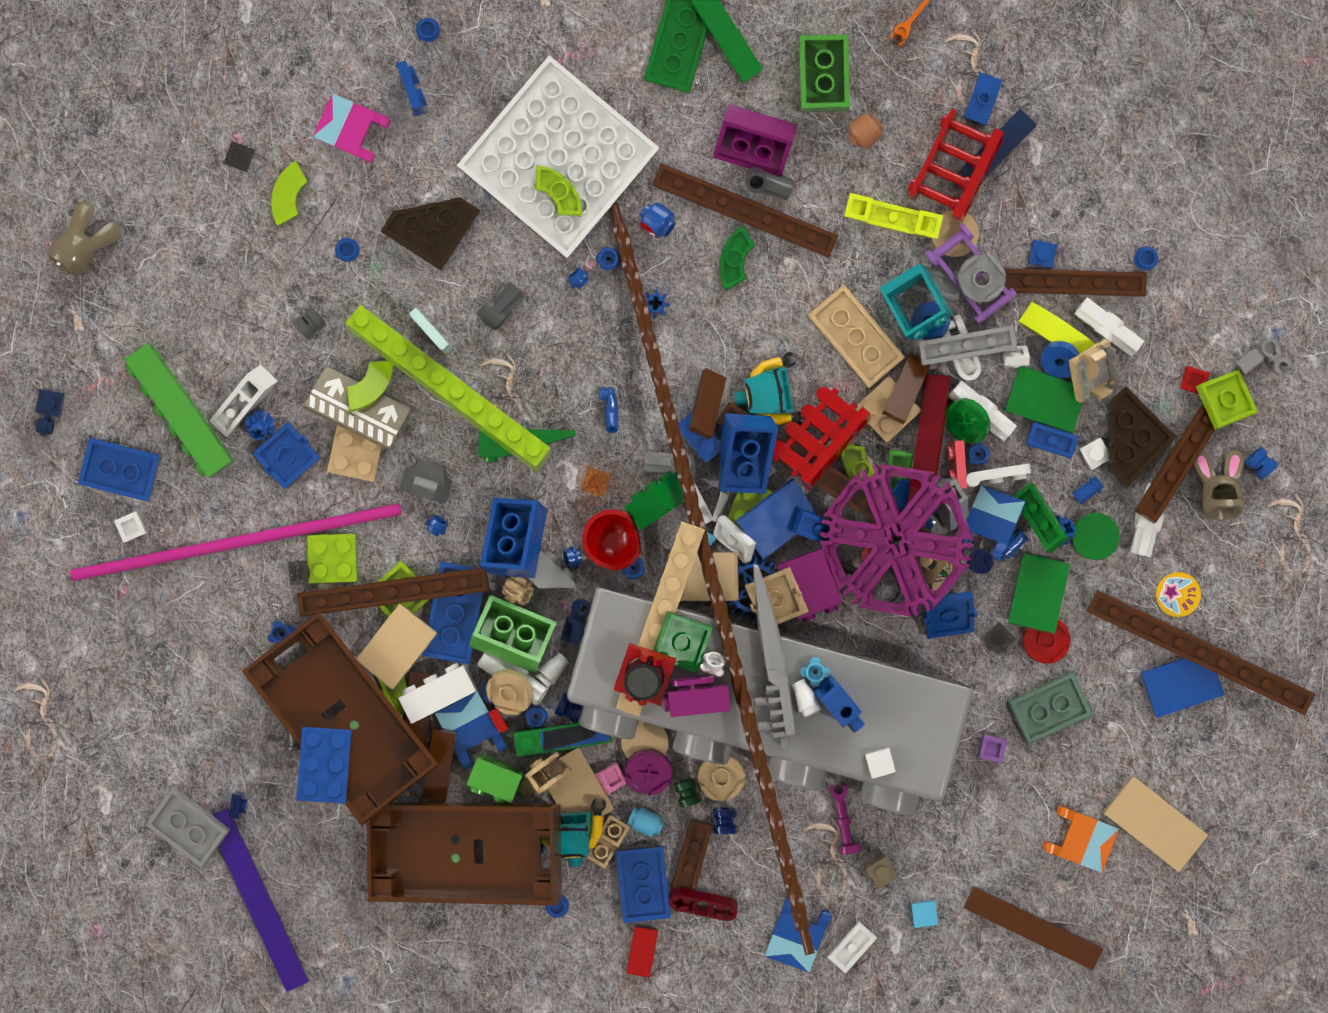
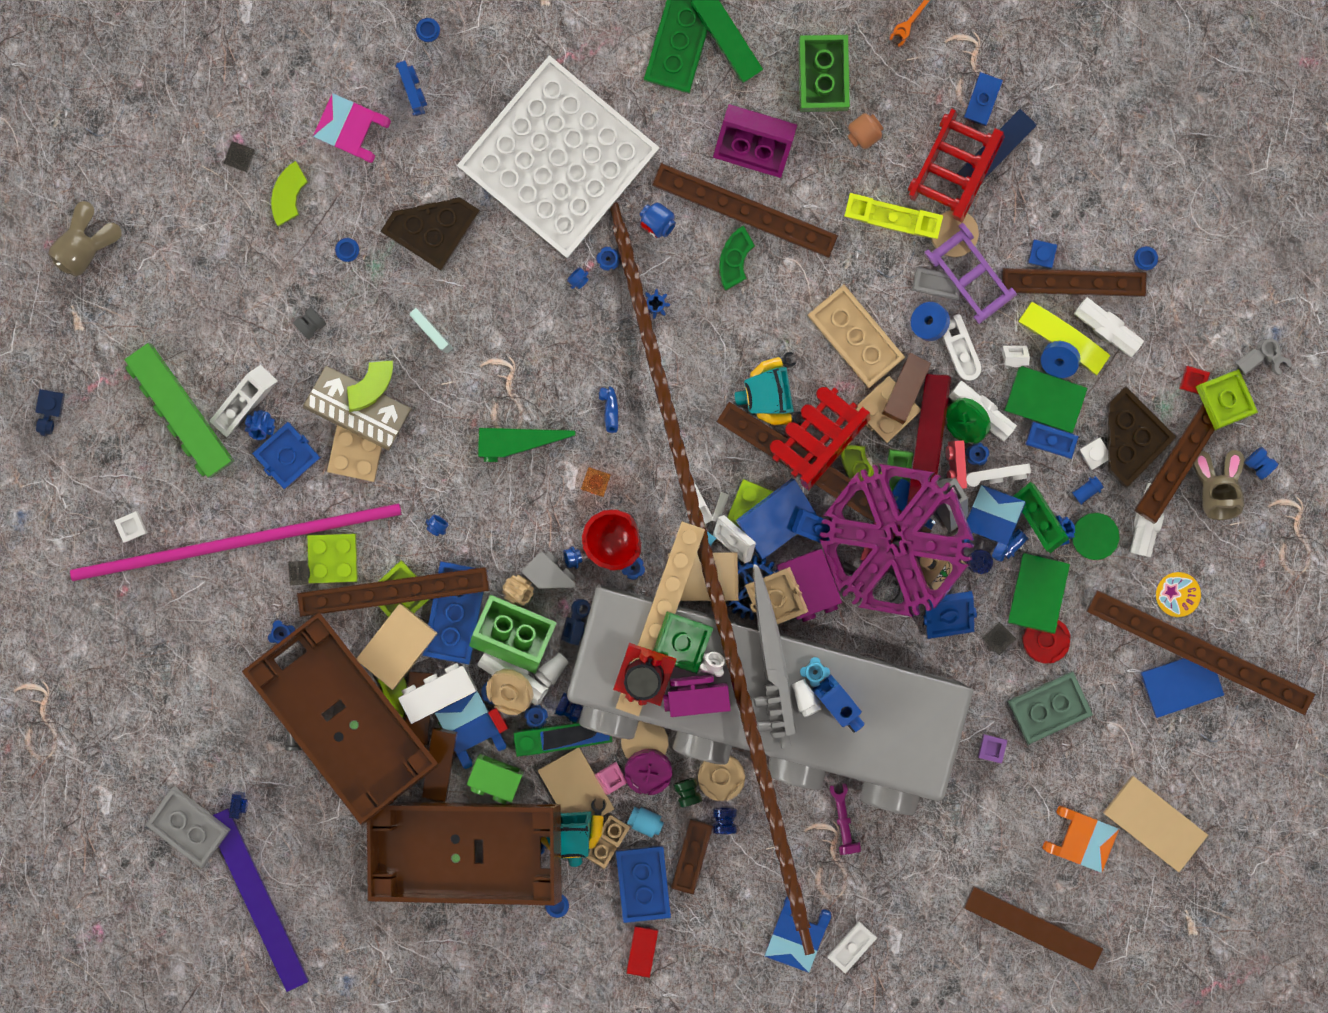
(119, 469): blue plate -> none
(324, 765): blue plate -> none
(426, 481): dark grey slope -> none
(448, 388): lime brick -> none
(497, 309): dark grey piece -> none
(513, 537): blue brick -> none
(543, 776): tan hinge -> none
(560, 190): lime tile -> none
(656, 501): green brick -> none
(661, 463): light grey piece -> none
(697, 896): dark red beam -> none
(704, 448): blue brick -> none
(707, 403): reddish brown tile -> none
(746, 453): blue slope -> none
(771, 184): dark grey piece -> none
(880, 763): white tile -> none
(881, 870): dark tan brick -> none
(903, 283): teal window -> none
(924, 914): medium azure tile -> none
(967, 274): light grey tile -> none
(967, 345): light grey plate -> none
(1093, 371): piece -> none

